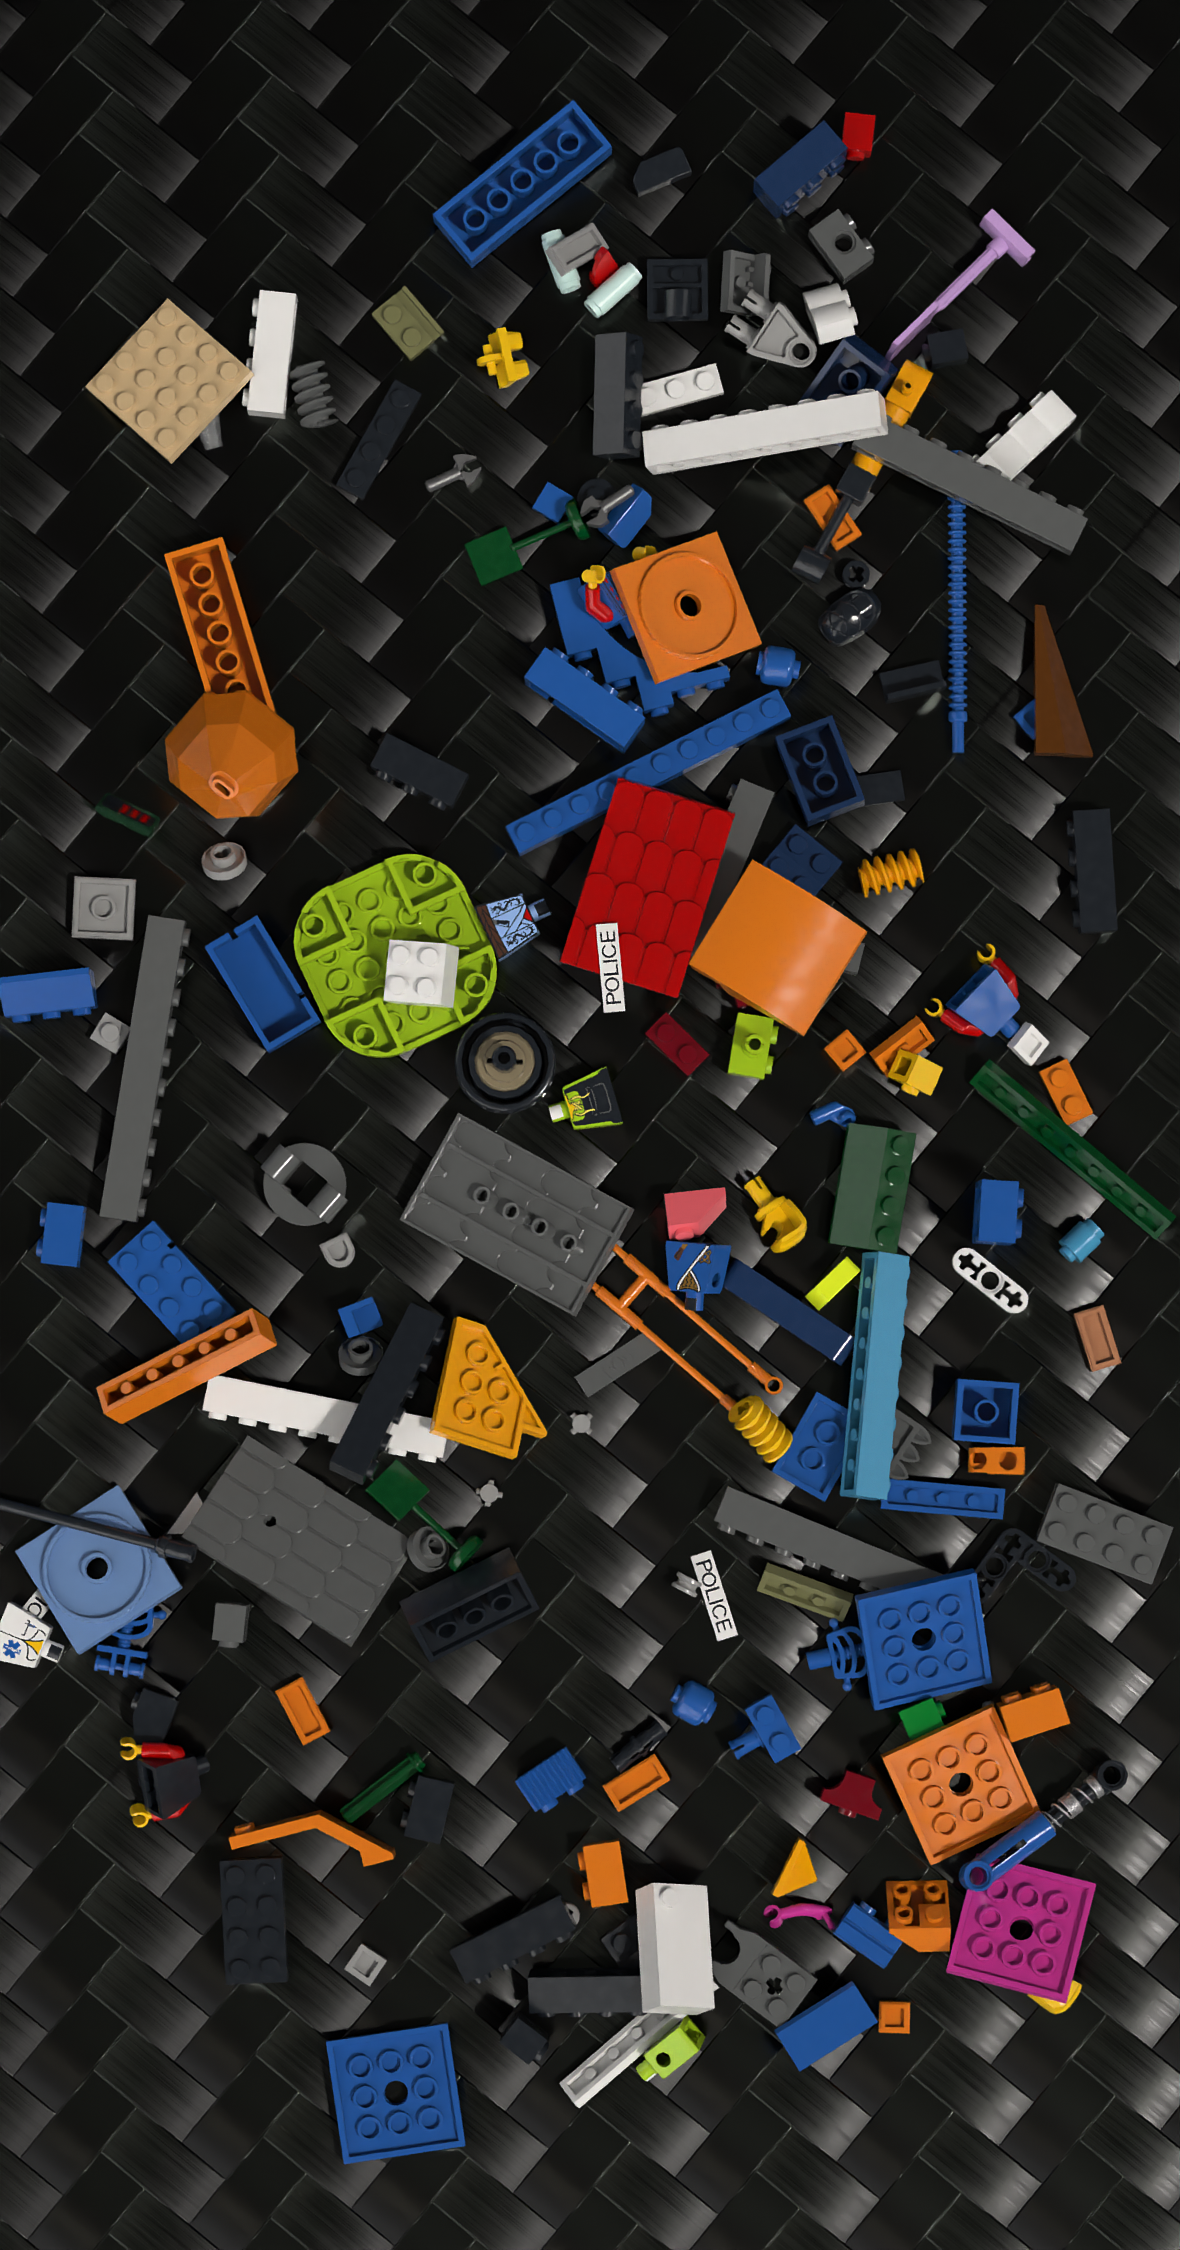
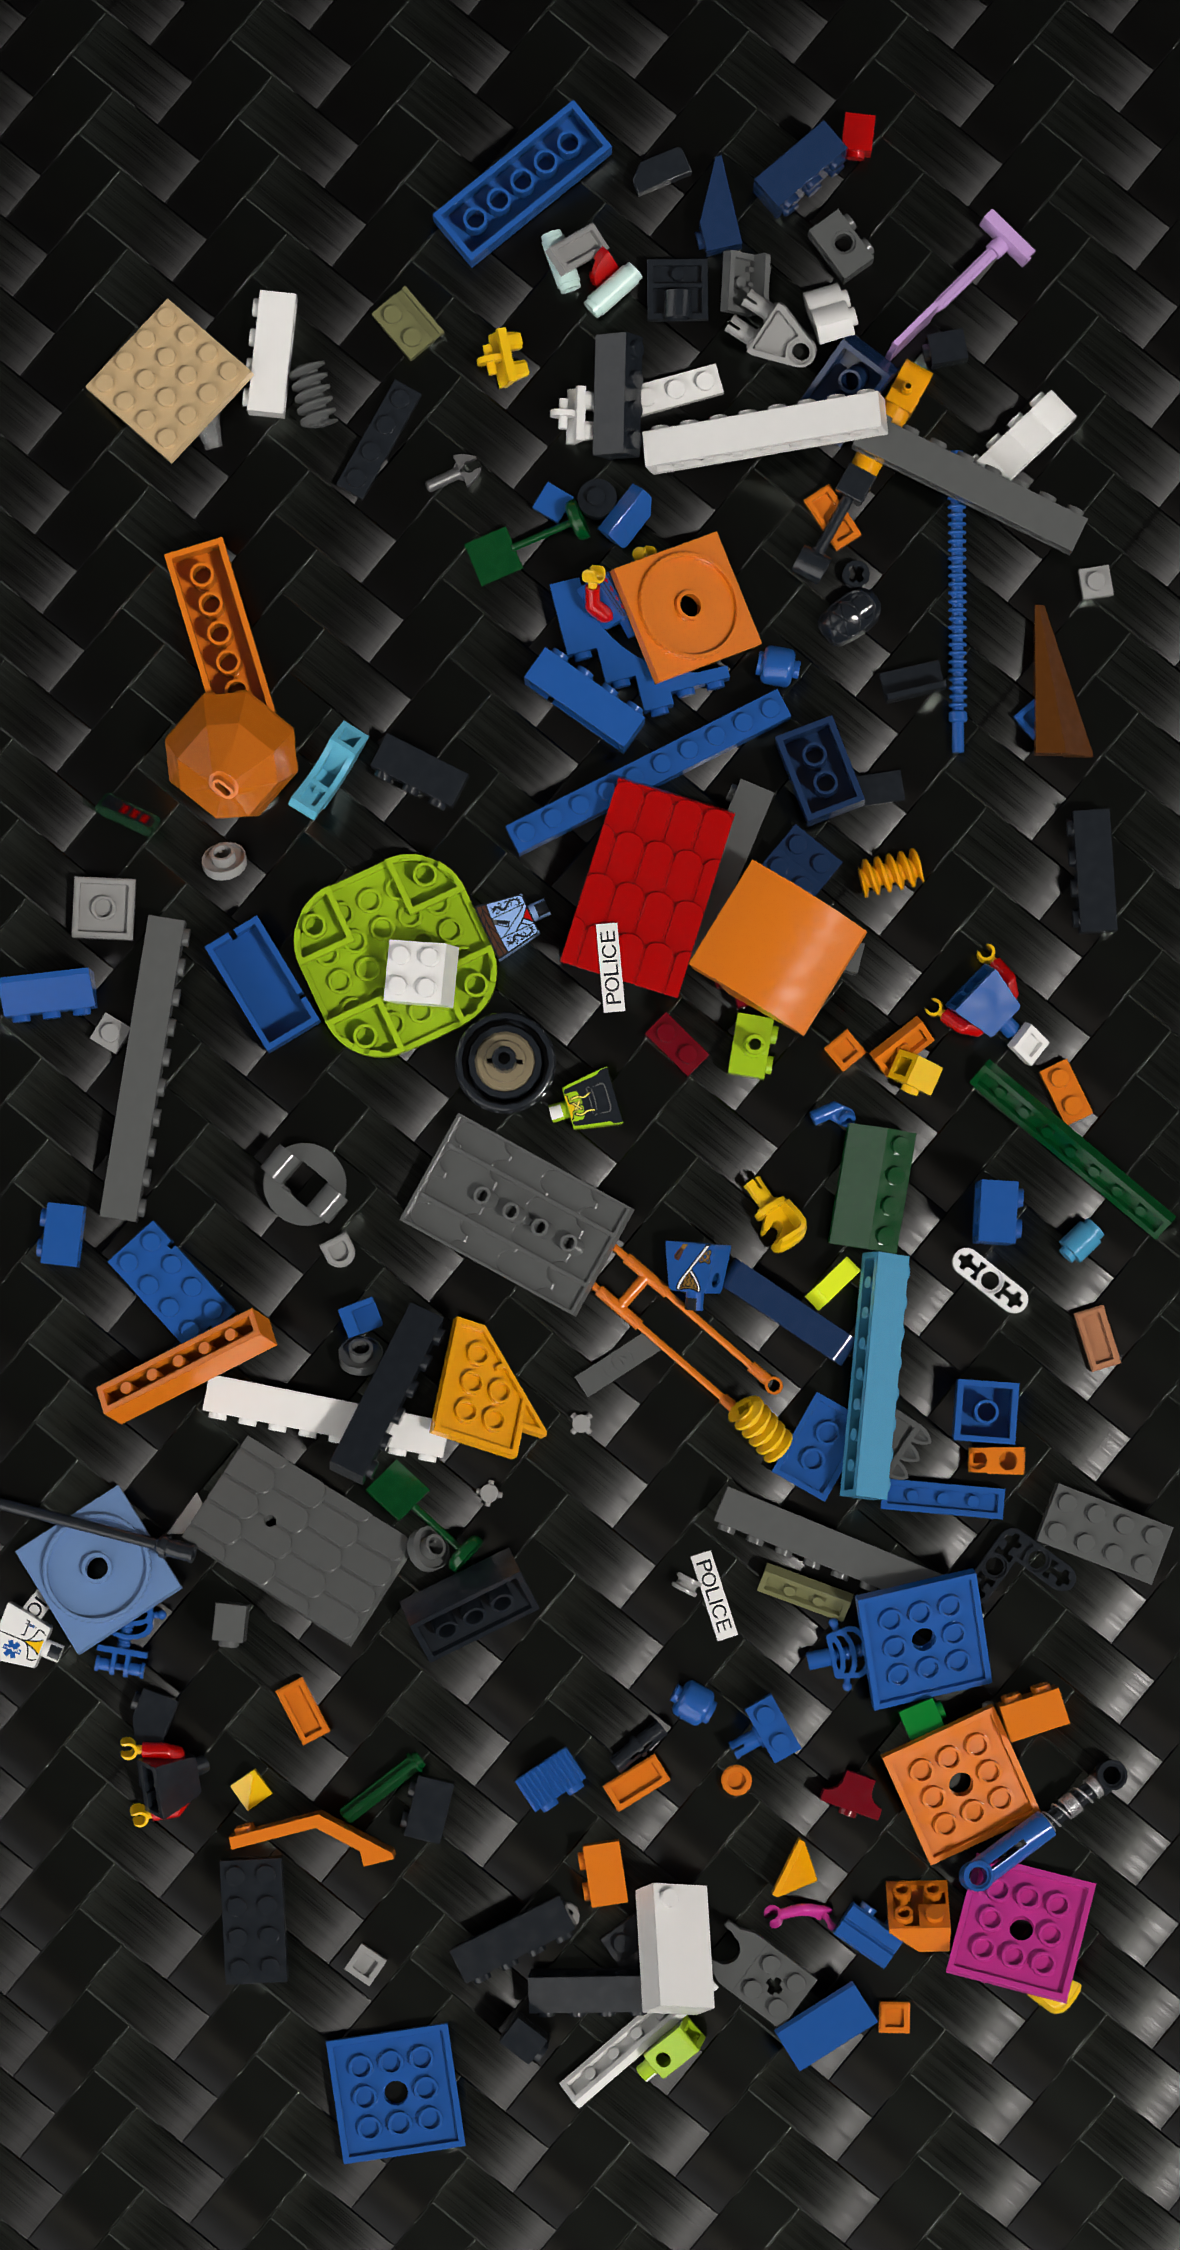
(251, 1789): none -> yellow slope
(329, 770): none -> medium azure arch
(572, 415): none -> white hips
(605, 506): flat silver bar -> none
(693, 1212): coral slope -> none
(718, 220): none -> dark blue slope
(736, 1780): none -> orange tile
(1095, 582): none -> light grey plate

